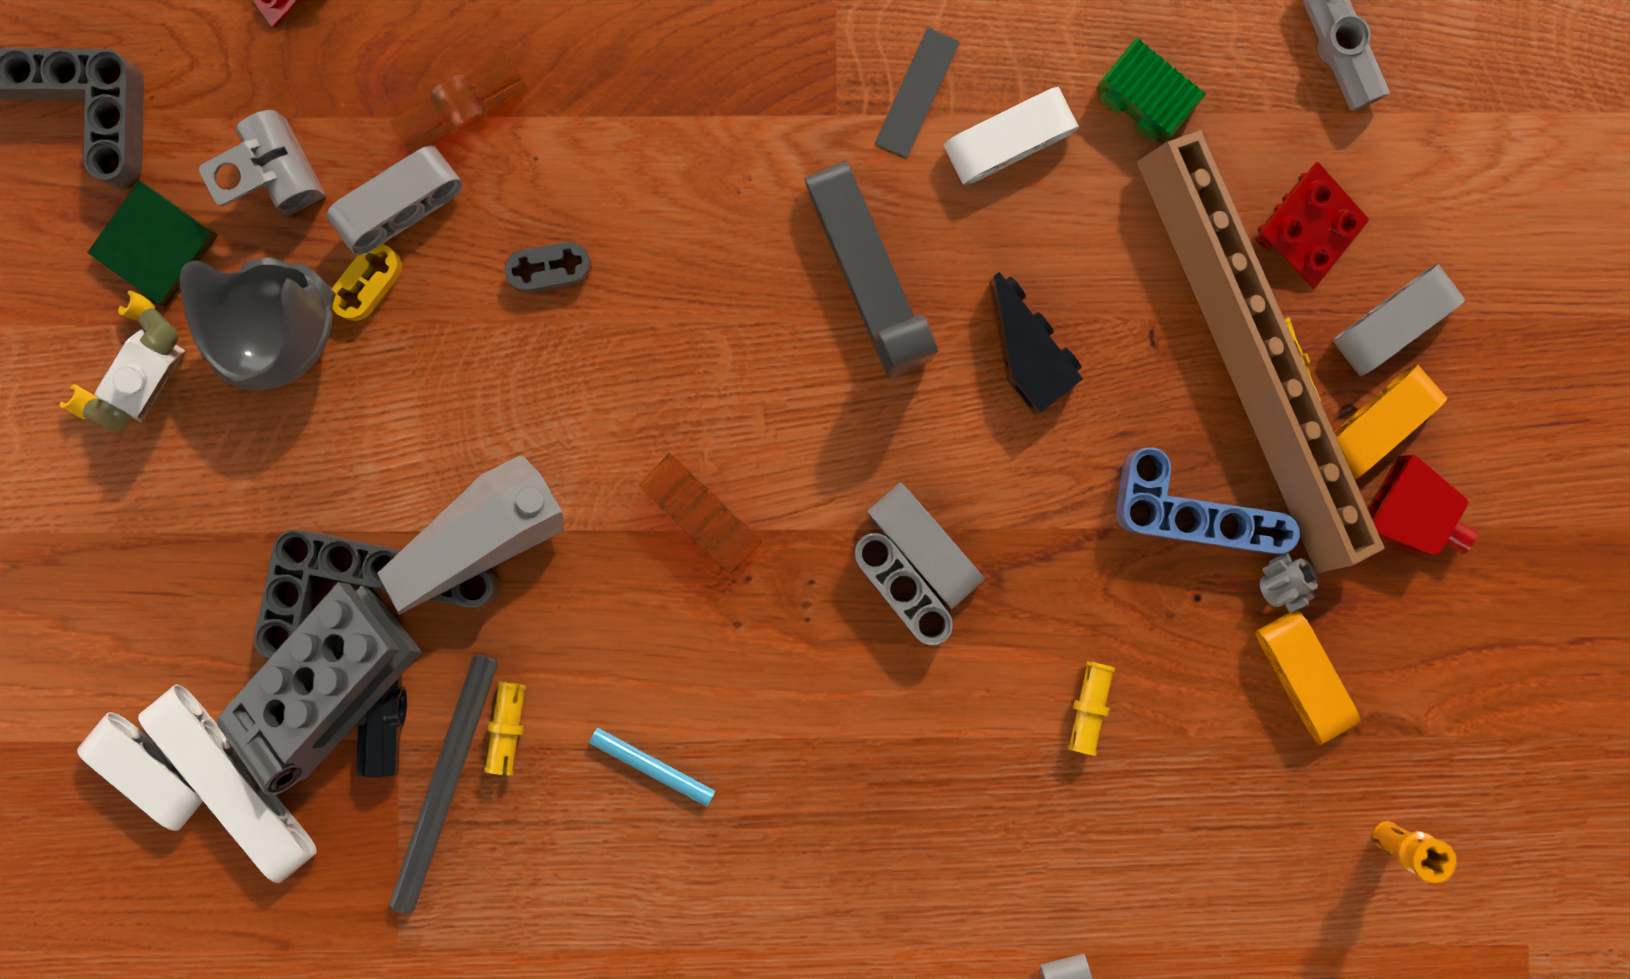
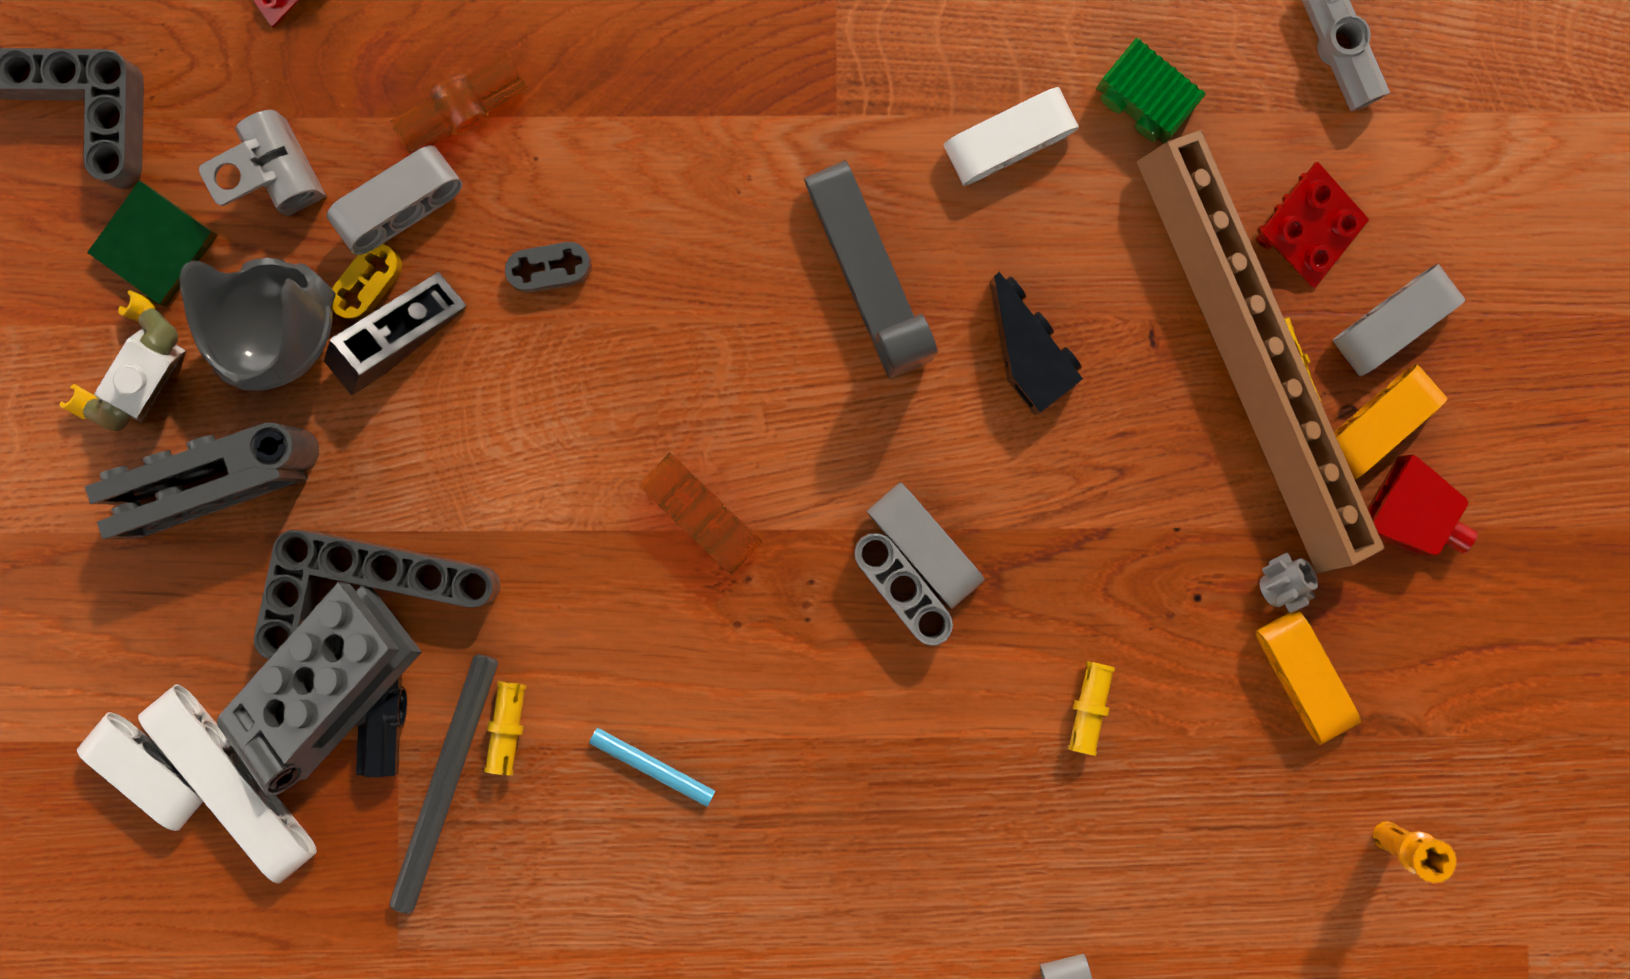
(257, 464): none -> dark grey hinge
(392, 333): none -> black slope
(481, 528): light grey wedge -> none
(917, 92): dark grey sticker -> none
(1206, 514): medium blue beam -> none

